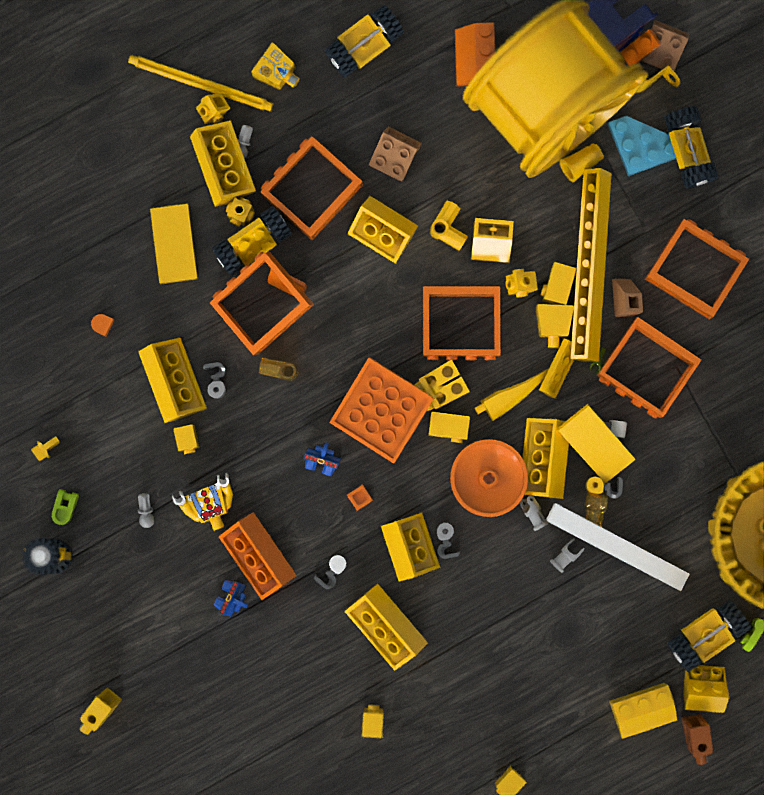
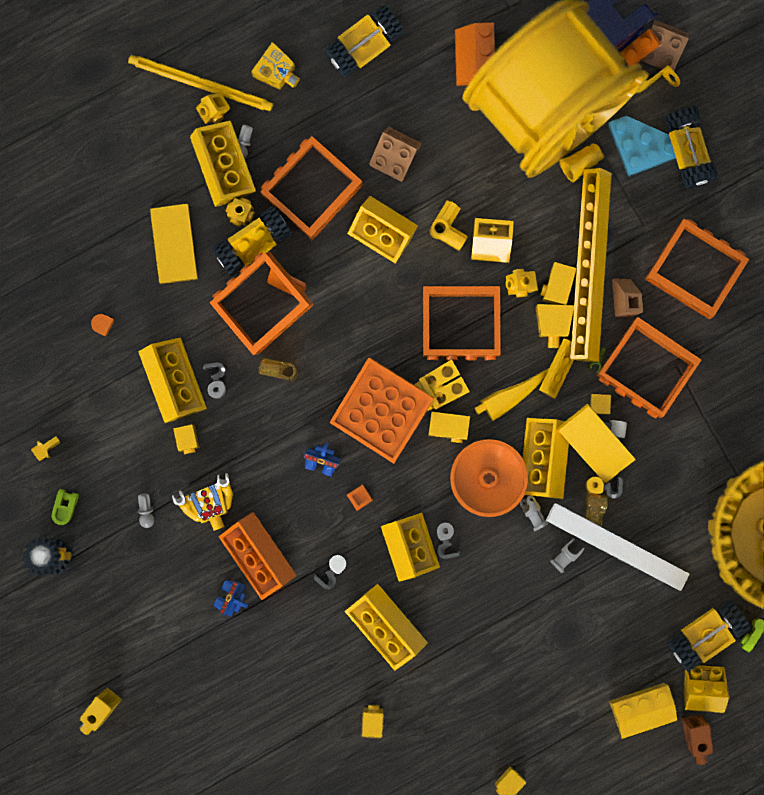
(600, 403): none -> yellow tile

